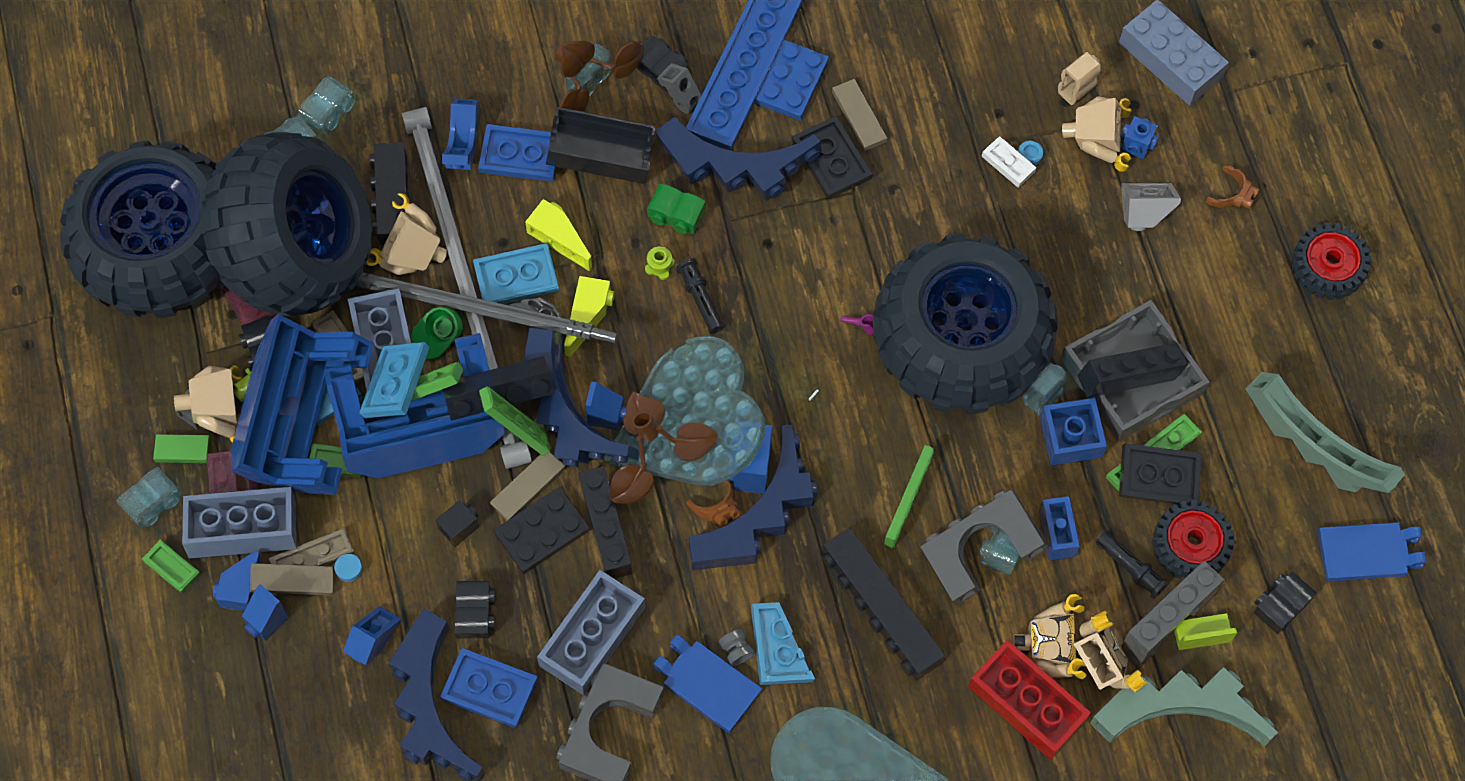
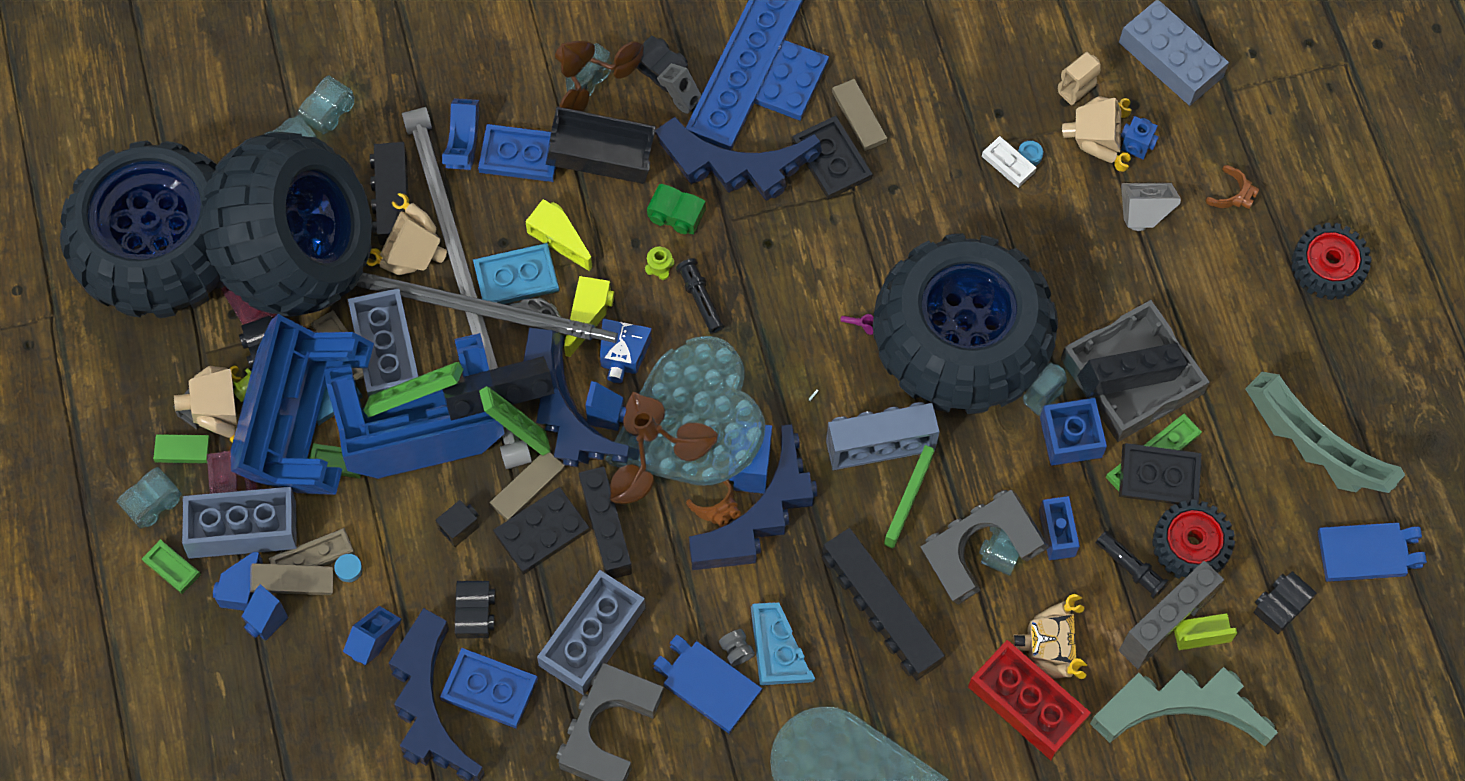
(394, 380): dark azure tile -> none
(438, 330): green cap -> none
(627, 352): none -> blue torso
(881, 435): none -> sand blue brick
(1105, 656): tan torso -> none

